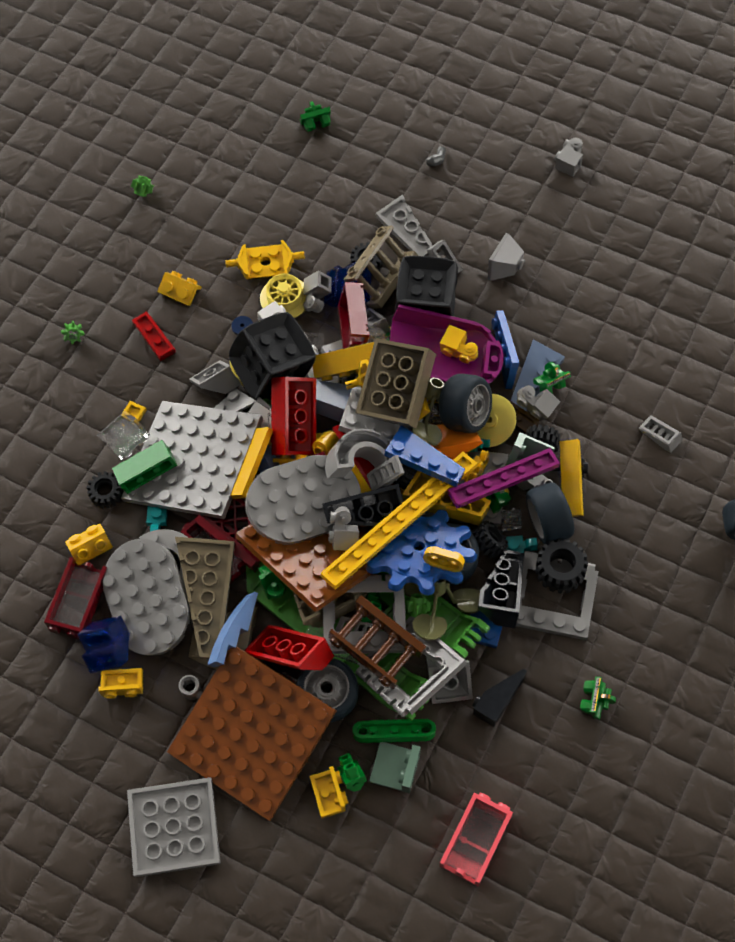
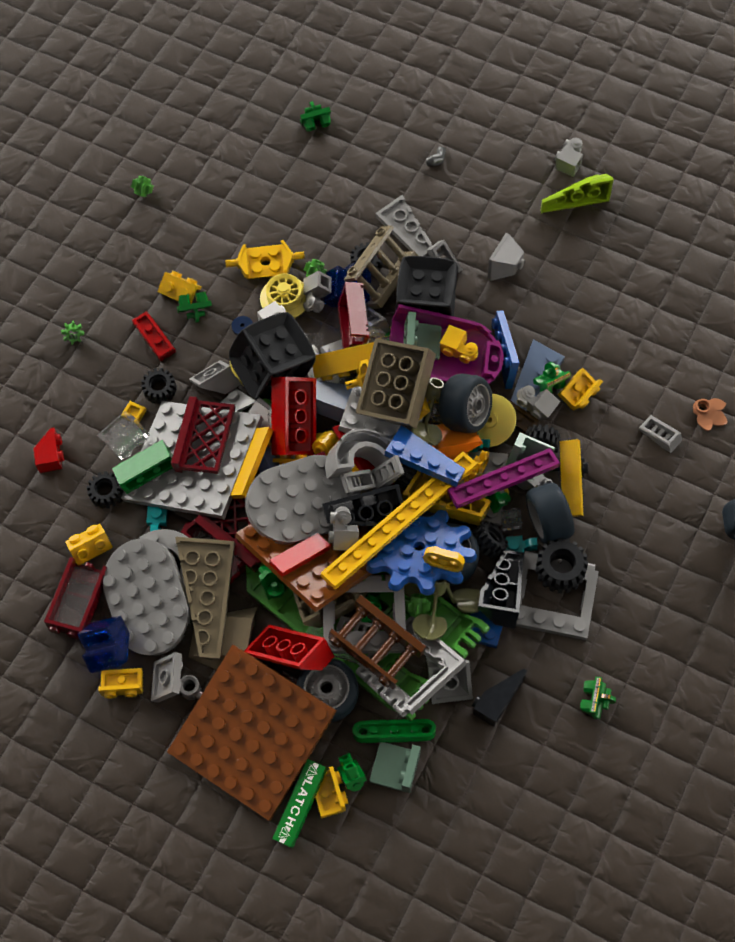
(48, 453): none -> red slope
(158, 376): none -> black tyre
(166, 677): none -> light grey plate
(173, 827): light grey plate -> none
(188, 429): none -> dark red fence
(202, 302): none -> green hips
(234, 626): medium blue slope -> none
(299, 554): none -> tile
(300, 803): none -> green tile
(314, 266): none -> bright green gear
(358, 481): none -> light grey slope
(422, 334): none -> sand green bracket
(476, 838): clear door -> none
(580, 389): none -> yellow bracket
(585, 192): none -> lime wedge
(711, 415): none -> nougat plate

